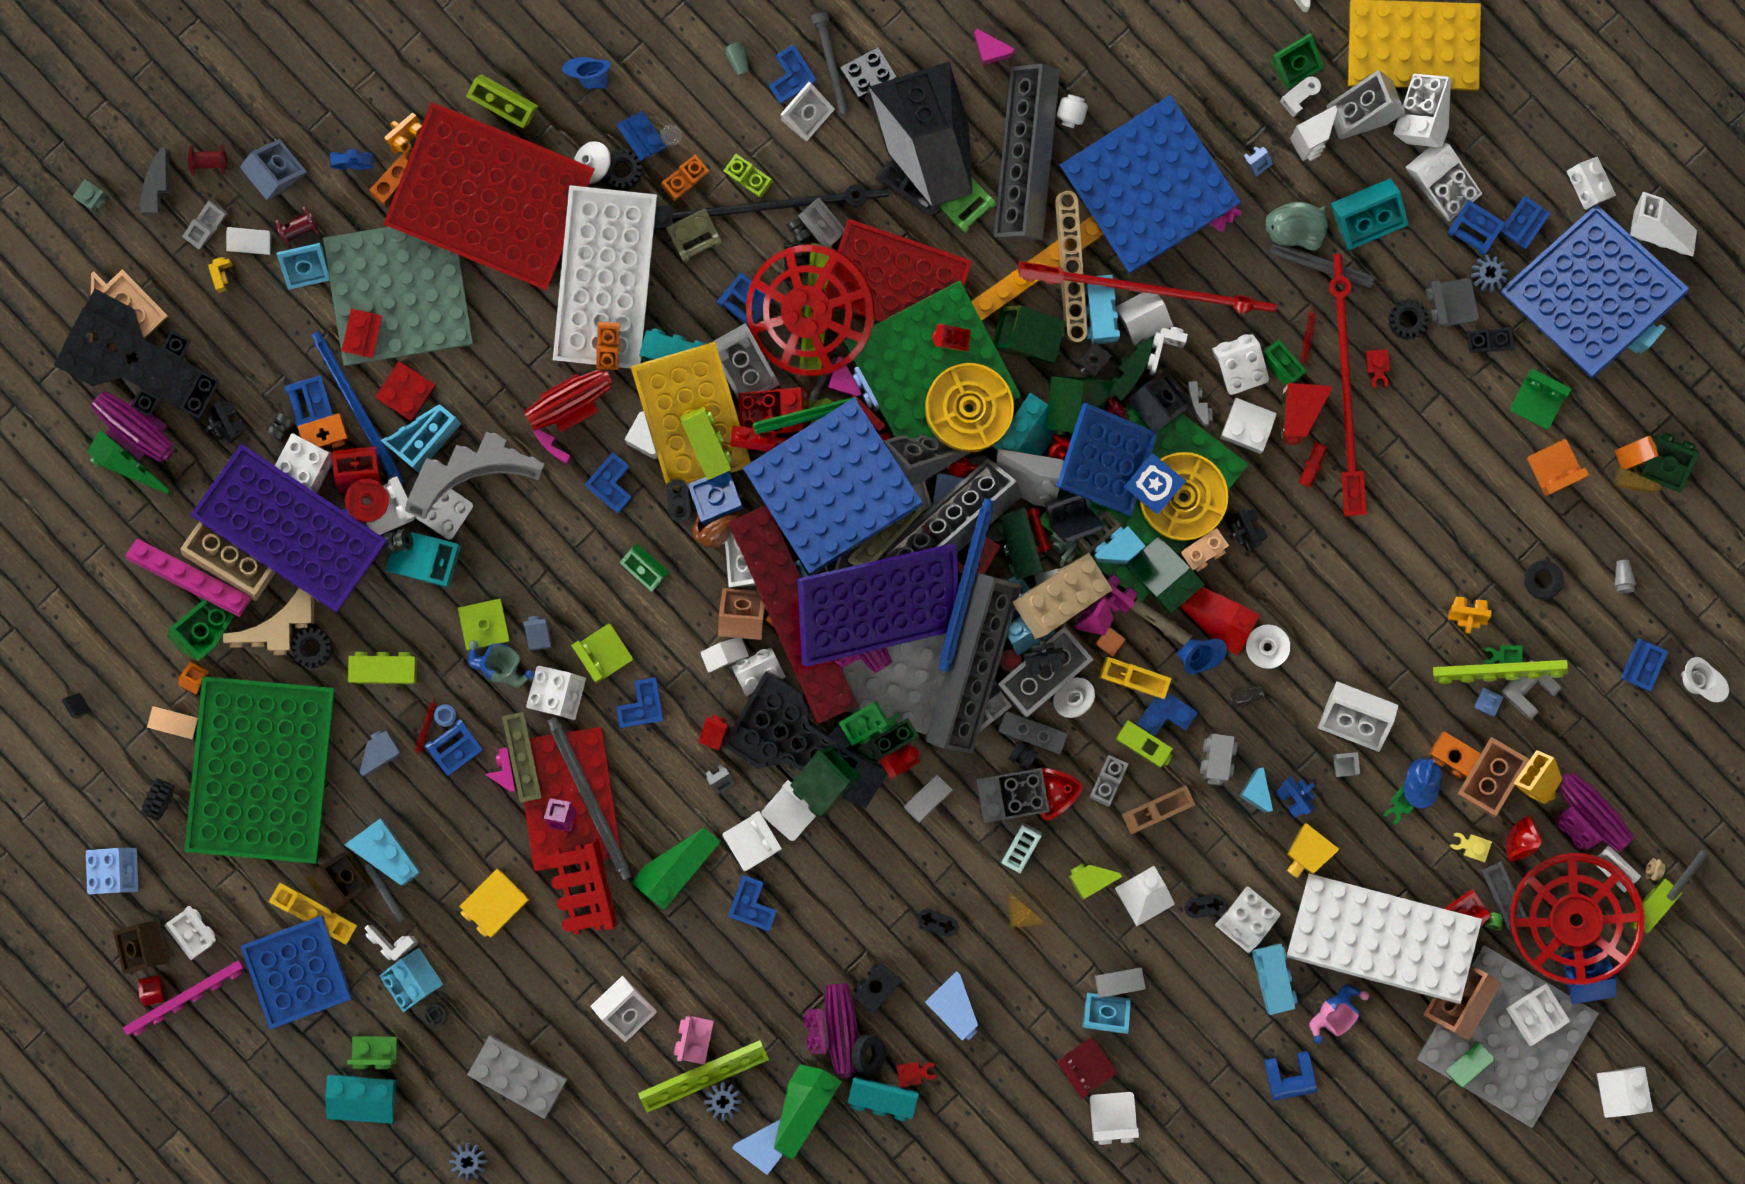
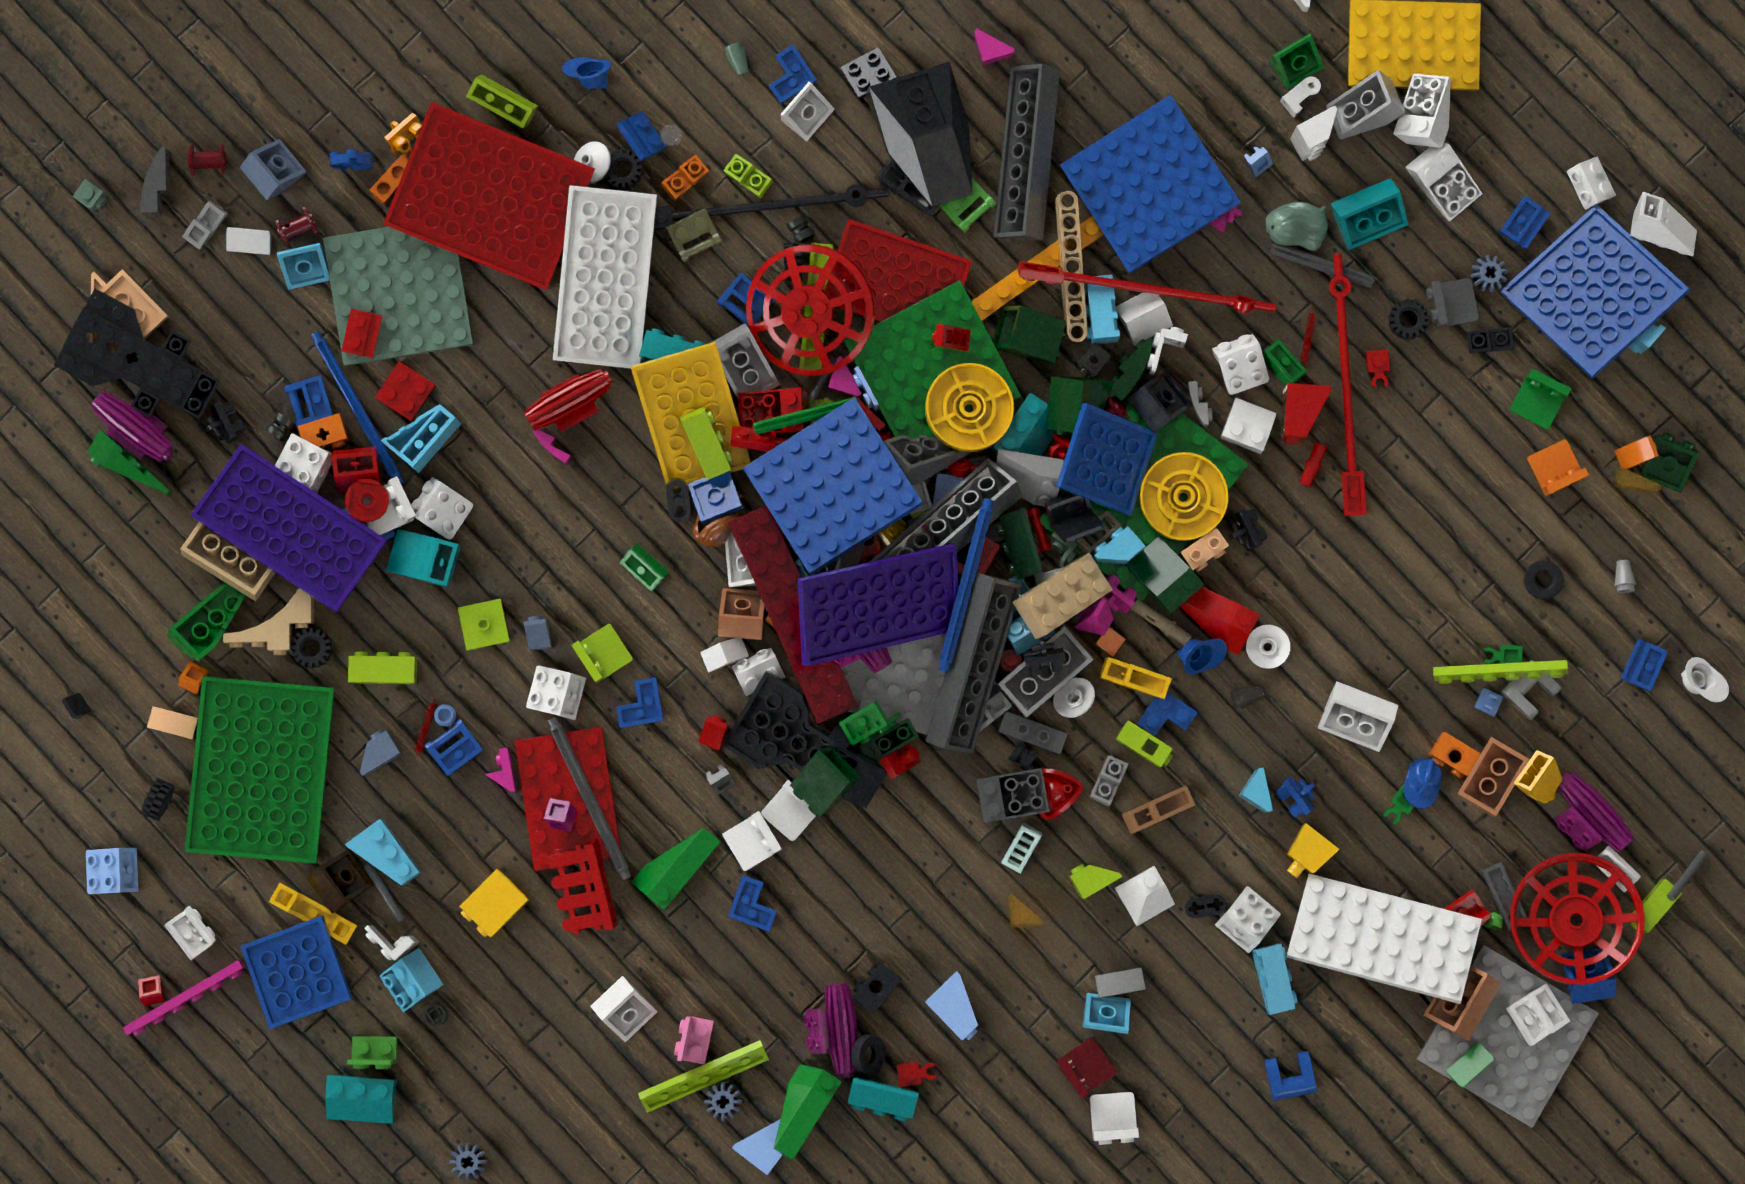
(141, 946): dark brown slope -> none
(188, 577): dark pink plate -> none
(220, 278): yellow bracket -> none
(398, 541): pearl dark grey wheel -> none
(465, 464): light grey arch -> none
(498, 664): sand green piece -> none
(517, 1076): light grey brick -> none
(522, 757): olive plate -> none
(604, 483): blue plate -> none
(608, 345): orange slope -> none
(640, 437): white slope -> none
(821, 21): dark grey piece -> none
(822, 223): light grey plate -> none
(879, 544): olive plate -> none
(927, 799): light grey slope -> none
(935, 927): black beam -> none
(1072, 110): white head -> none
(1154, 484): blue tile -> none
(1218, 766): light grey brick -> none
(1337, 1013): bright pink piece -> none
(1346, 764): light grey panel -> none
(1469, 616): light orange hips -> none
(1475, 846): light yellow plate -> none
(1480, 221): blue plate -> none
(1523, 839): red hat -> none
(1624, 1092): white slope -> none
(1655, 869): tan plate -> none

